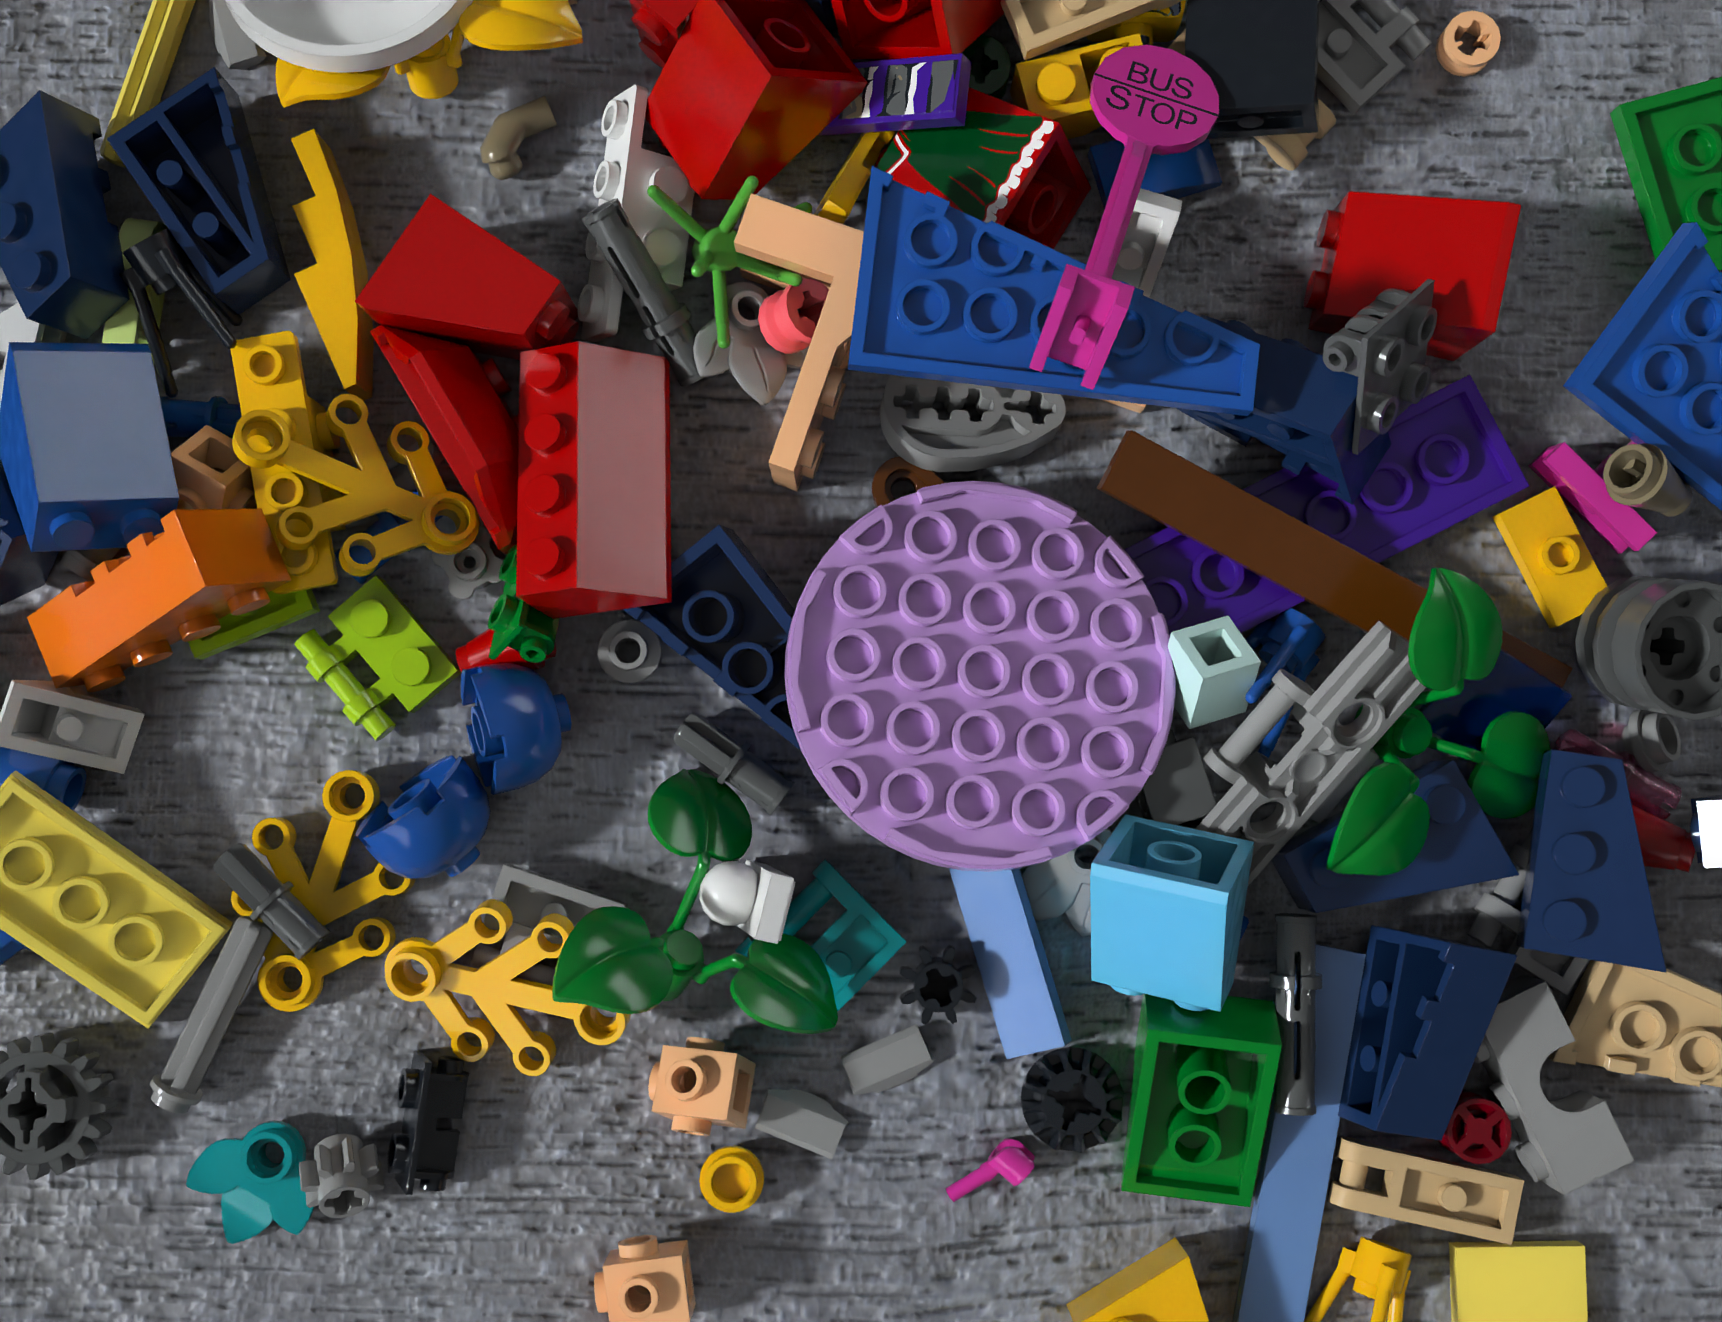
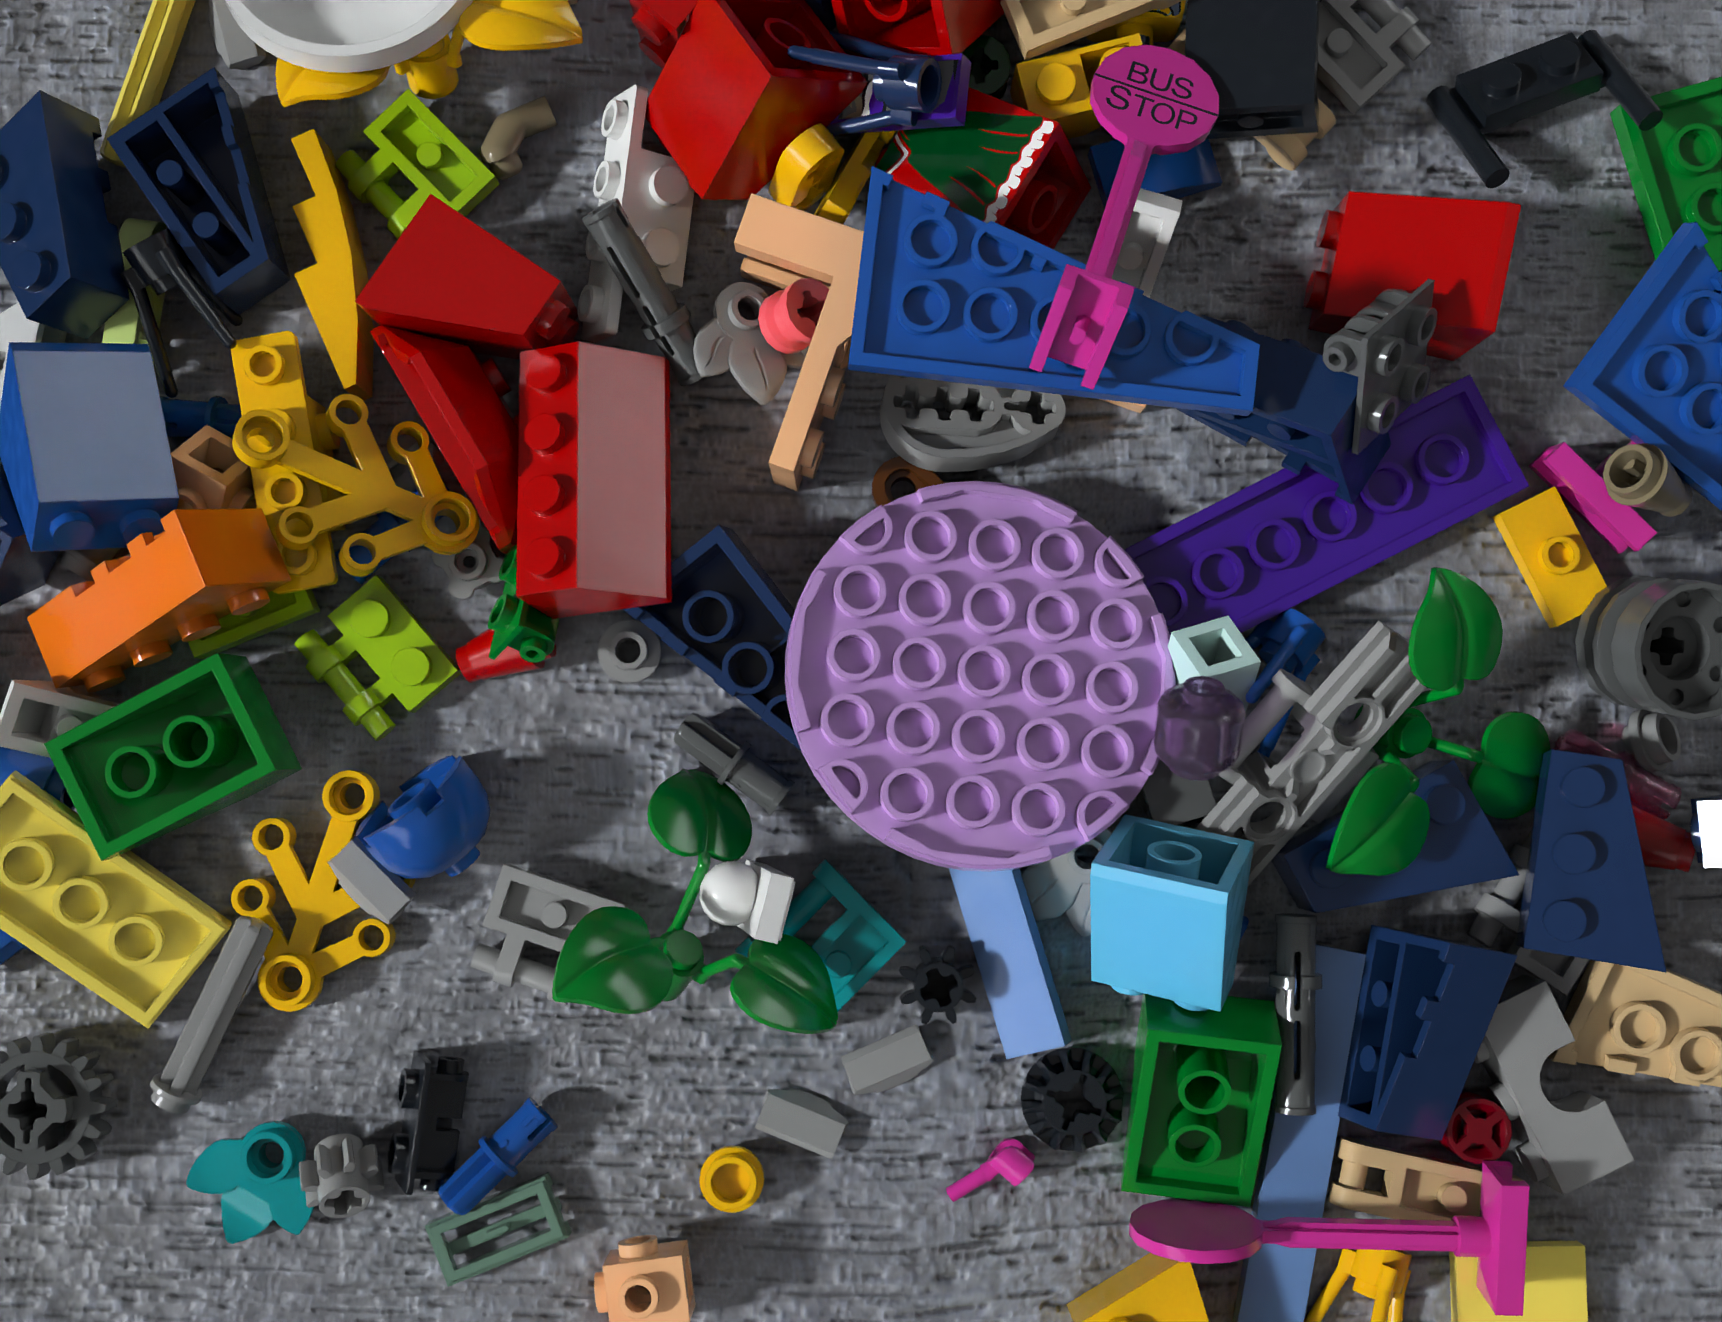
(173, 754): none -> green slope
(270, 900): dark grey axle -> none
(370, 883): none -> light grey piece
(426, 154): none -> lime plate
(494, 988): yellow plant -> none
(497, 1157): none -> blue axle
(513, 724): blue cylinder -> none
(548, 1207): none -> sand green tile
(701, 1086): light nougat brick -> none
(716, 251): bright green plant -> none
(806, 168): none -> yellow beam
(901, 80): none -> dark blue plant
(1199, 730): none -> clear purple head
(1224, 1234): none -> dark pink piece
(1276, 544): reddish brown tile -> none
(1487, 37): light nougat bush -> none
(1507, 688): clear blue piece -> none
(1531, 85): none -> black plate

